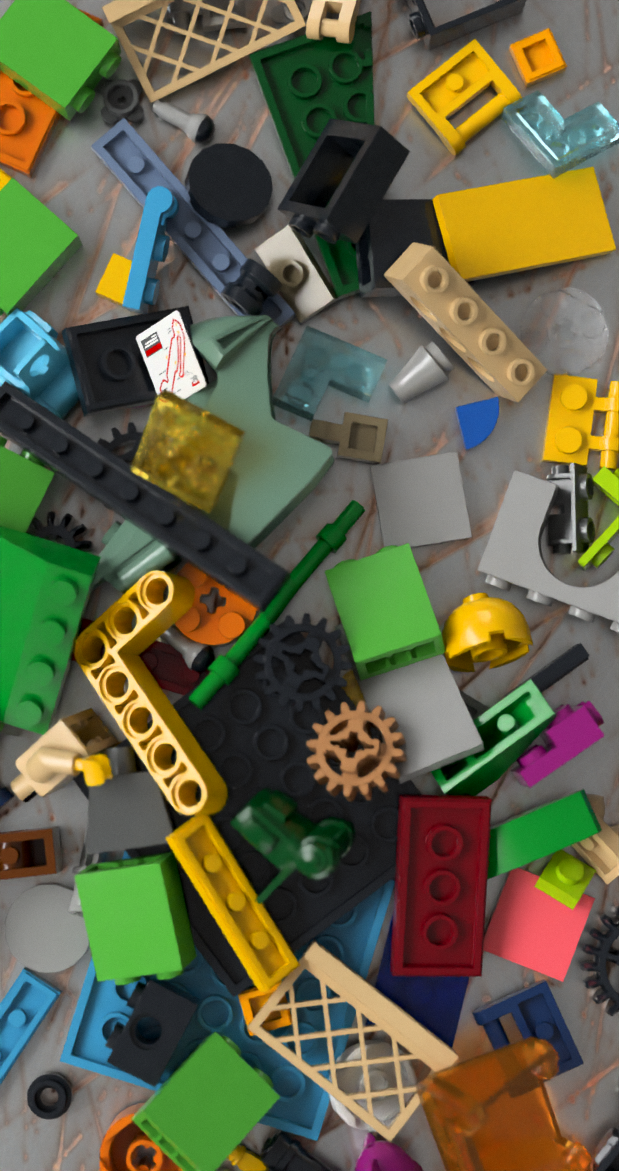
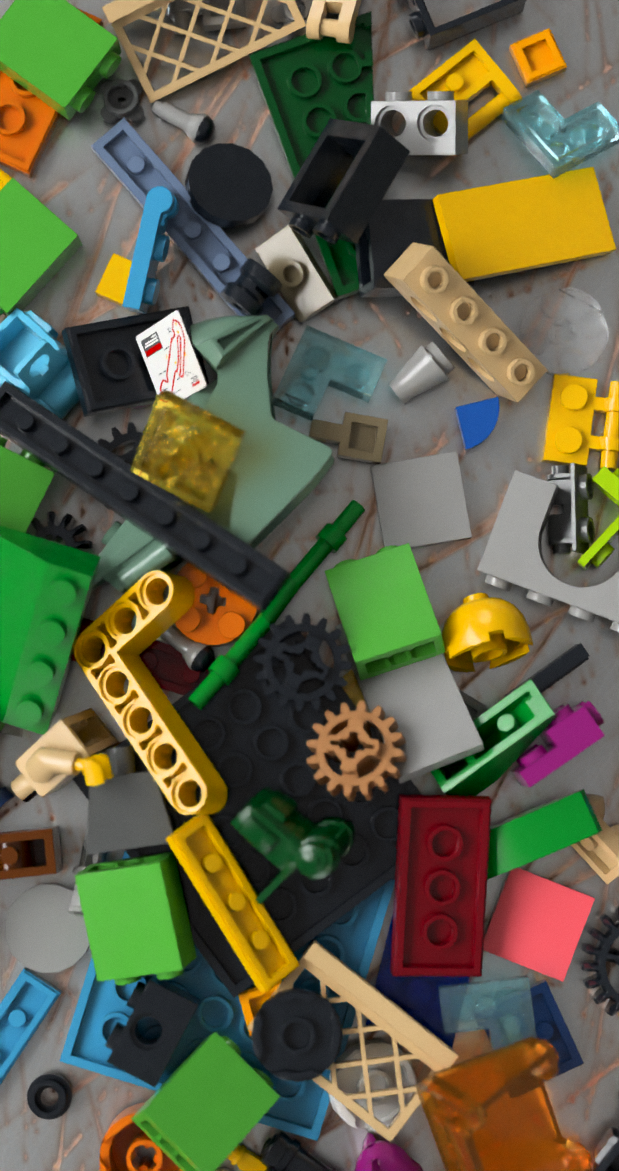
(296, 1034): none -> black tile
(419, 131): none -> light grey brick
(492, 1004): none -> clear light blue plate
(565, 878): lime plate -> none

